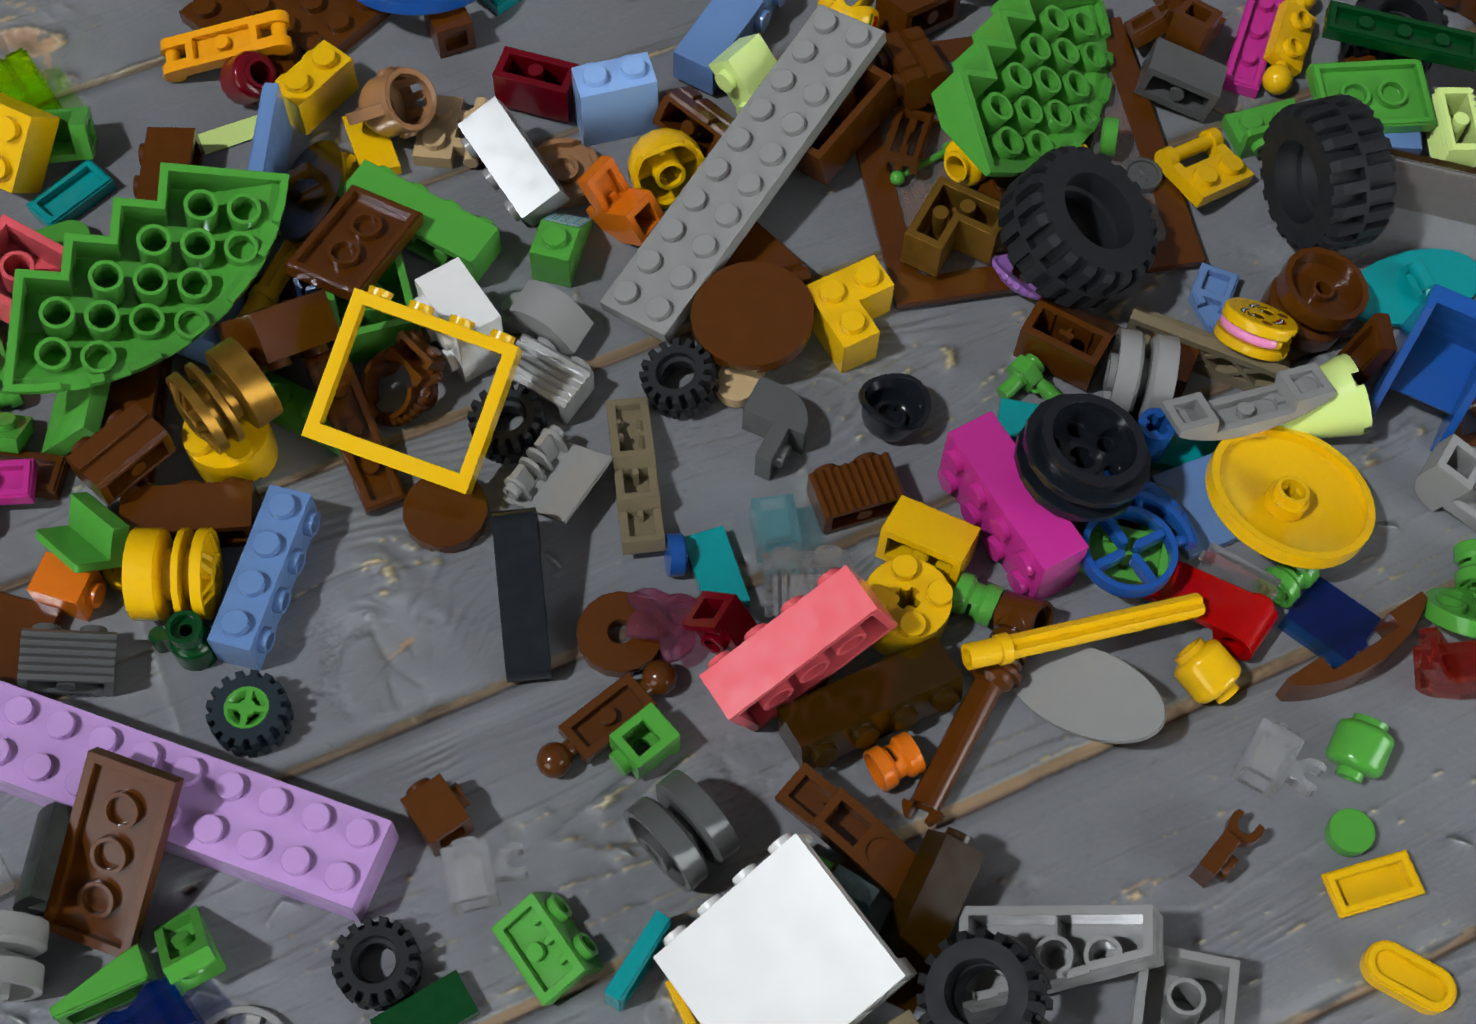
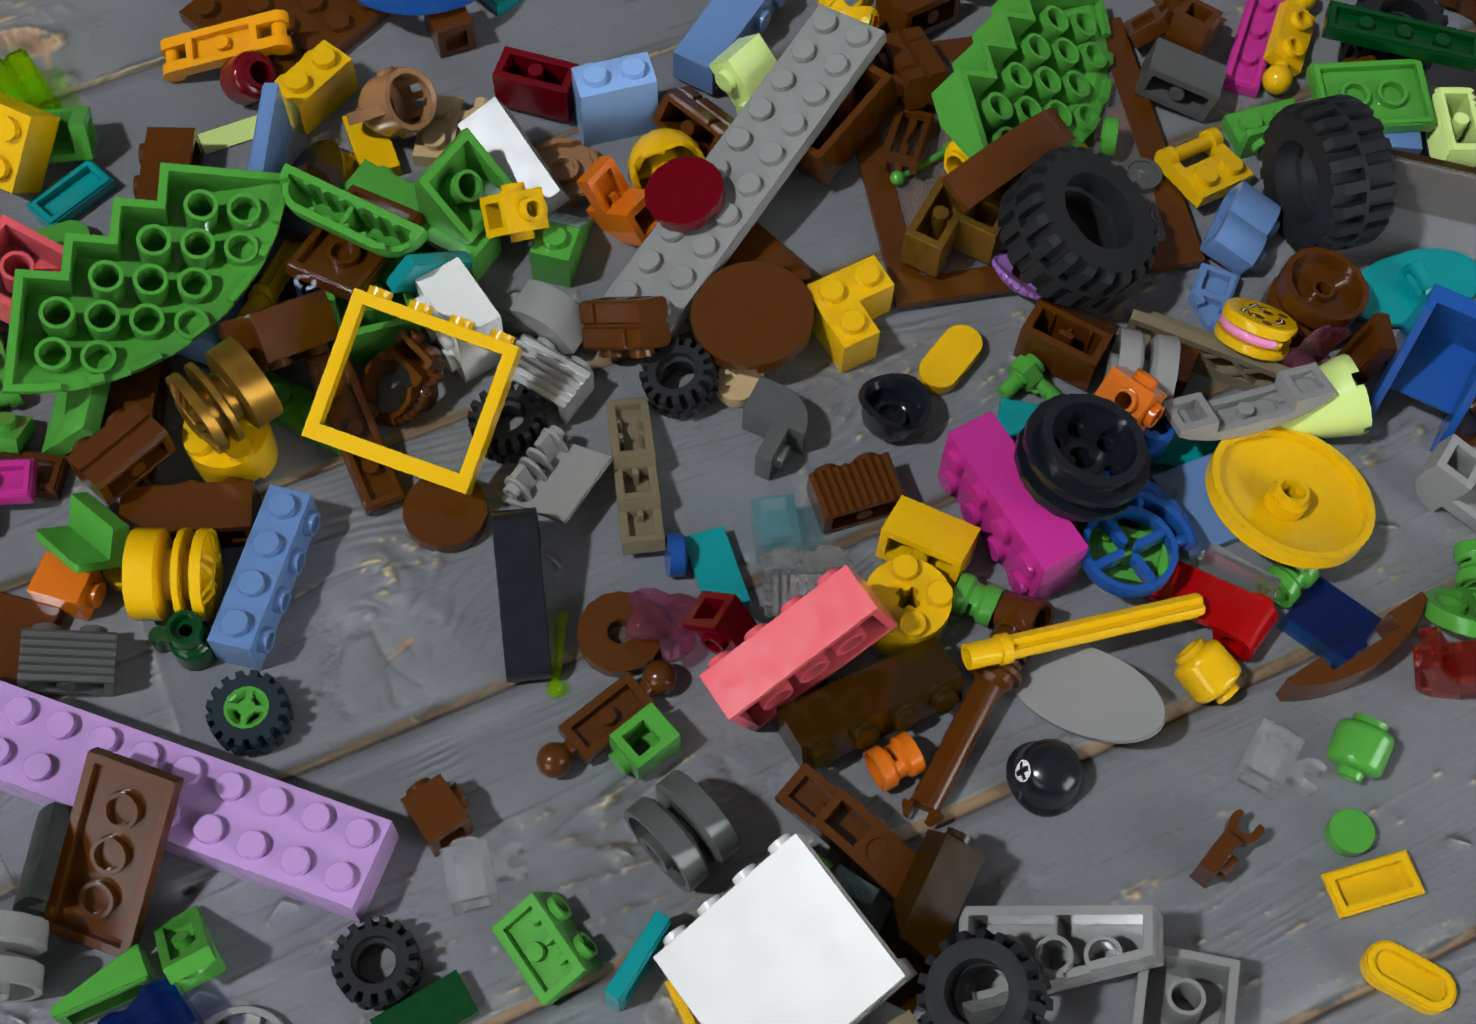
(349, 215): none -> bright green brick
(416, 265): none -> teal tile
(454, 183): none -> bright green slope
(514, 212): none -> yellow brick
(555, 687): none -> clear neon green hinge
(624, 325): none -> reddish brown brick
(685, 193): none -> dark red tile
(950, 359): none -> yellow tile
(1006, 158): none -> reddish brown slope
(1045, 776): none -> black helmet
(1134, 393): none -> orange brick
(1241, 229): none -> medium blue brick
(1316, 346): none -> clear pink plate

